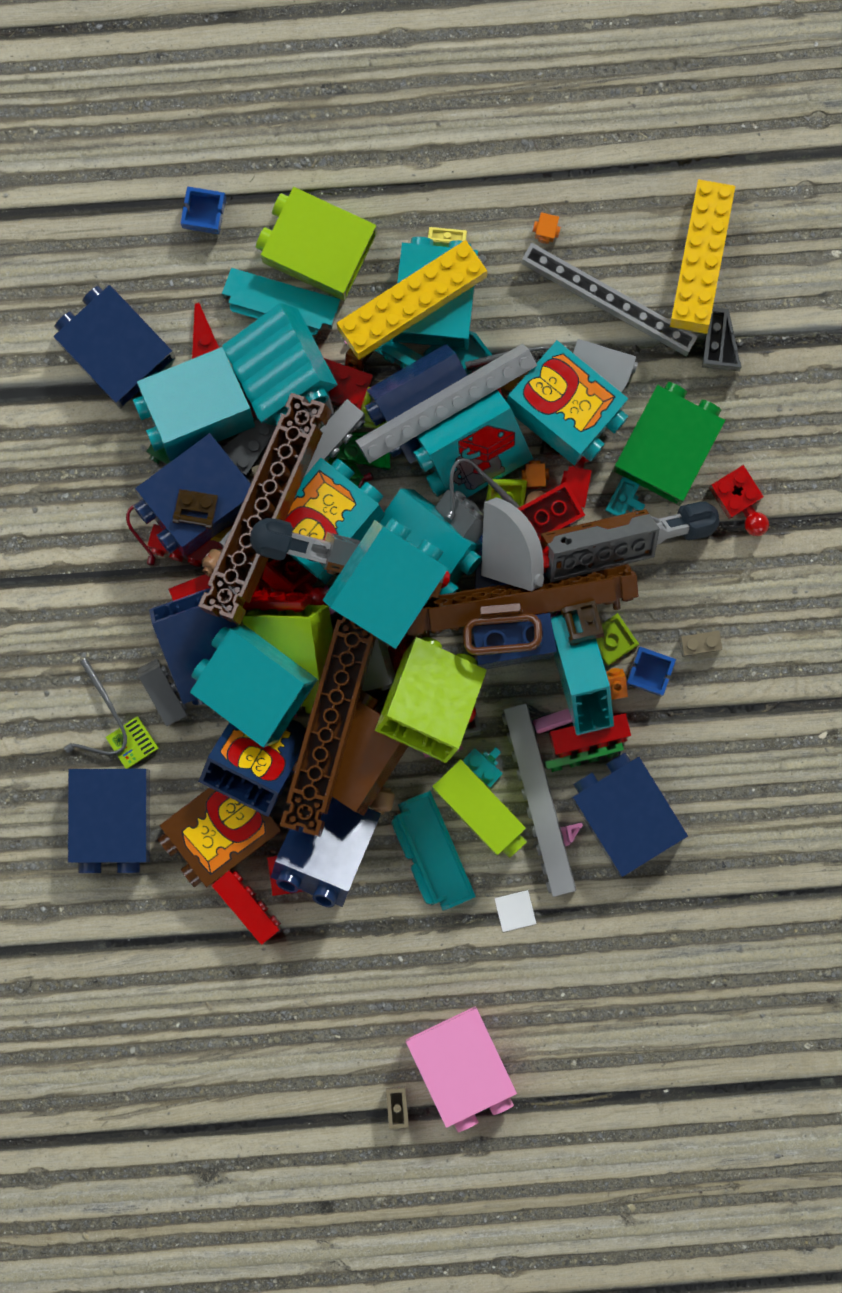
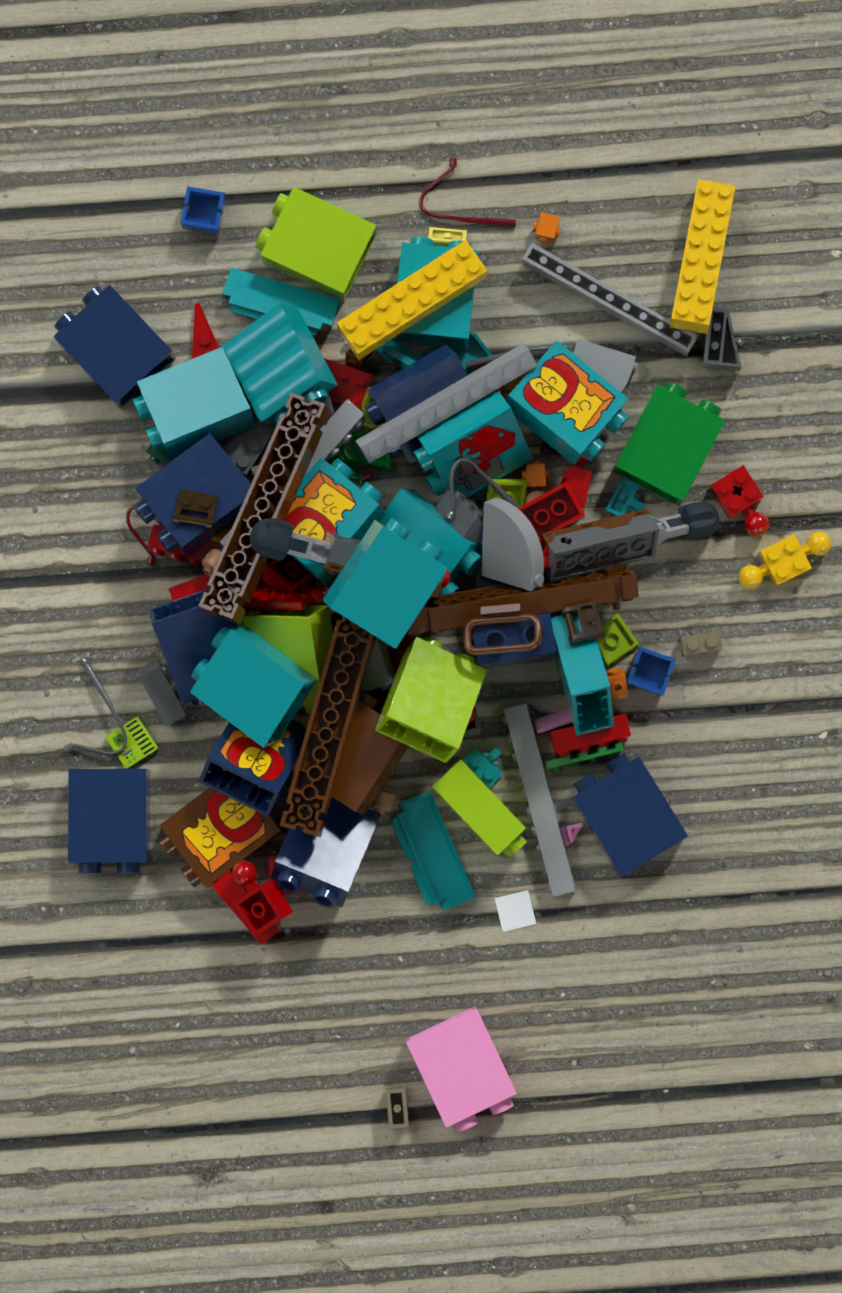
(263, 904): none -> red brick
(485, 221): none -> dark red piece
(784, 560): none -> yellow brick

